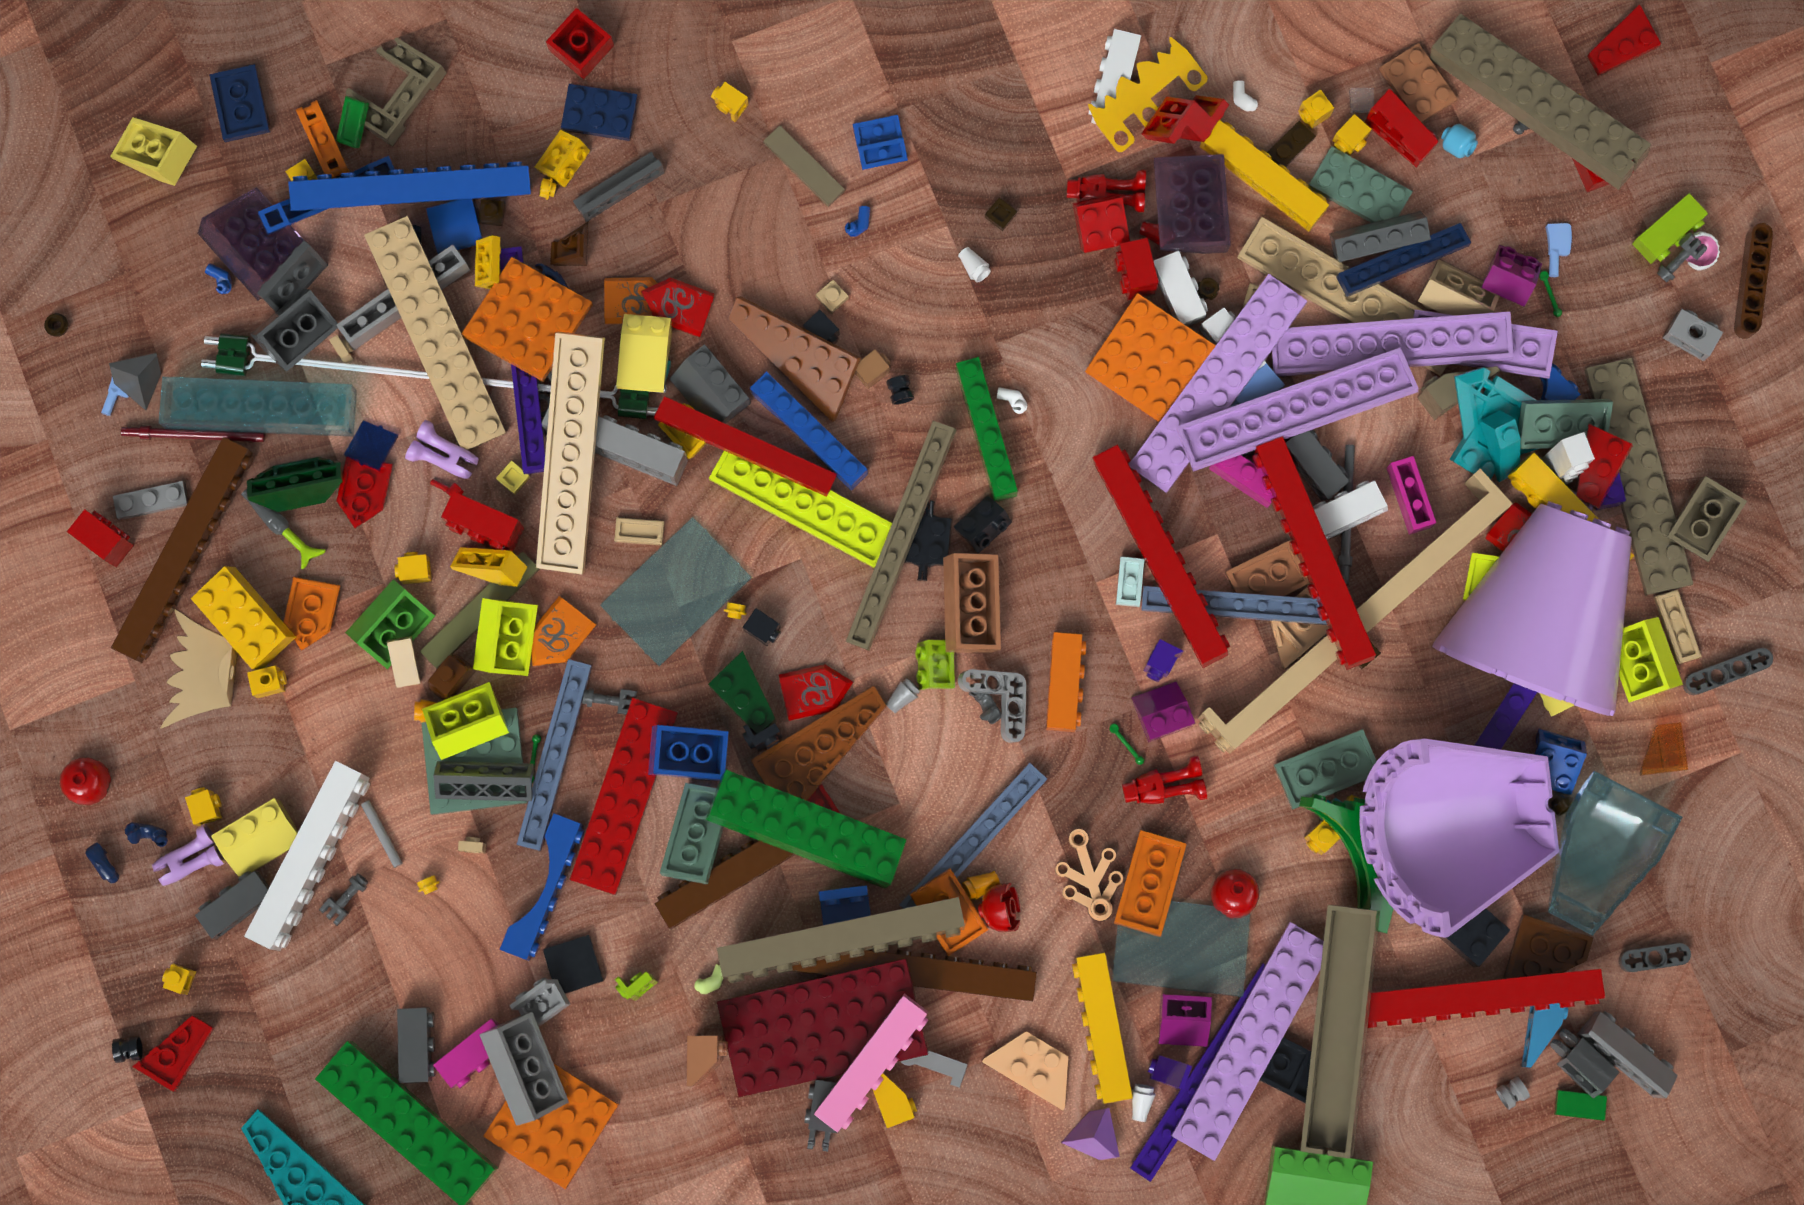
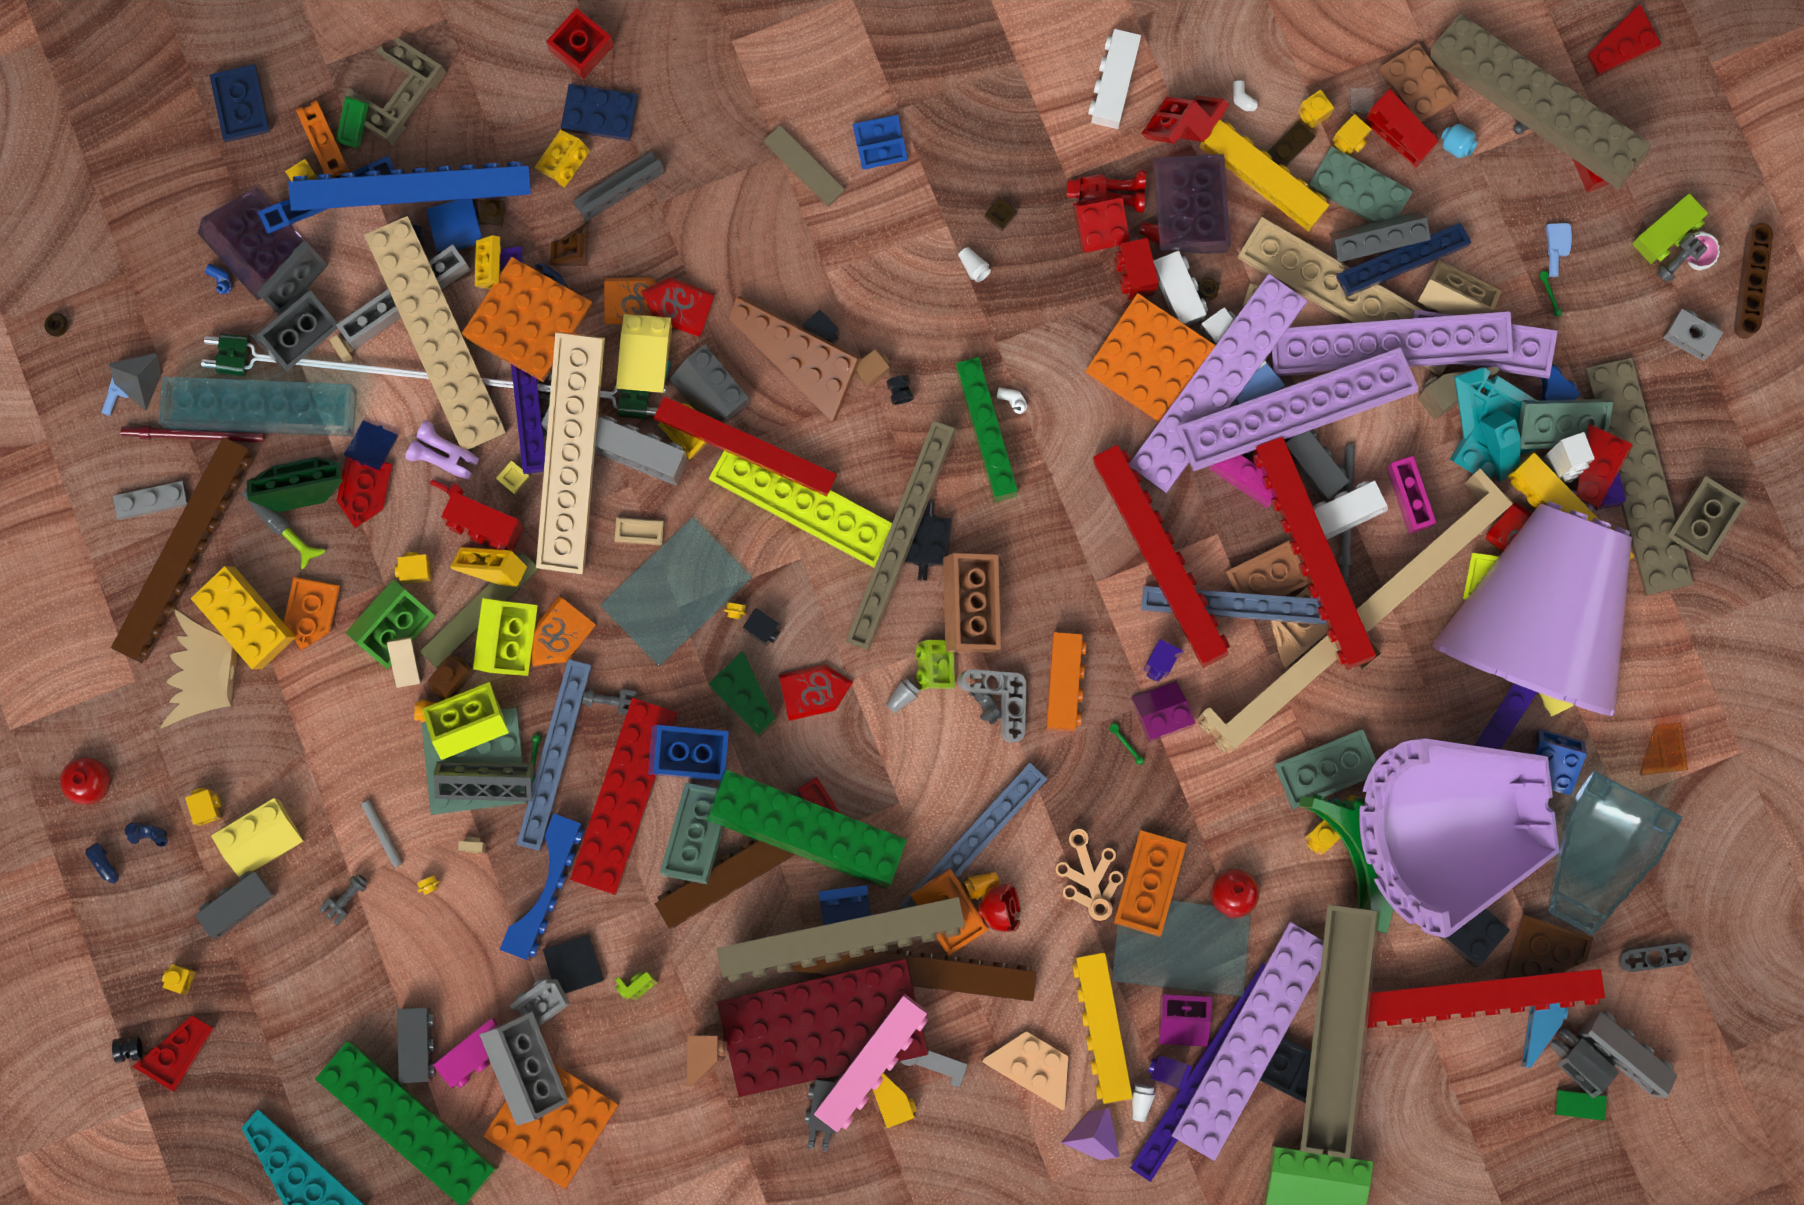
(97, 535): red brick -> none
(154, 150): light yellow slope -> none
(175, 858): lavender piece -> none
(267, 681): yellow brick -> none
(307, 857): white brick -> none
(547, 188): yellow plate -> none
(711, 983): yellowish green arm -> none
(730, 100): yellow brick -> none
(767, 738): black bracket -> none
(809, 430): blue arch -> none
(811, 754): dark orange wing -> none
(832, 296): tan plate -> none
(859, 225): blue arm -> none
(983, 524): black bracket -> none
(1130, 581): light aqua plate -> none
(1136, 97): yellow piece -> none
(1150, 786): red piece -> none
(1512, 275): magenta slope -> none
(1512, 1093): light grey wheel -> none
(1561, 805): dark brown plate -> none
(1646, 661): neon yellow slope -> none
(1677, 627): tan tile -> none
(1729, 674): dark grey beam -> none

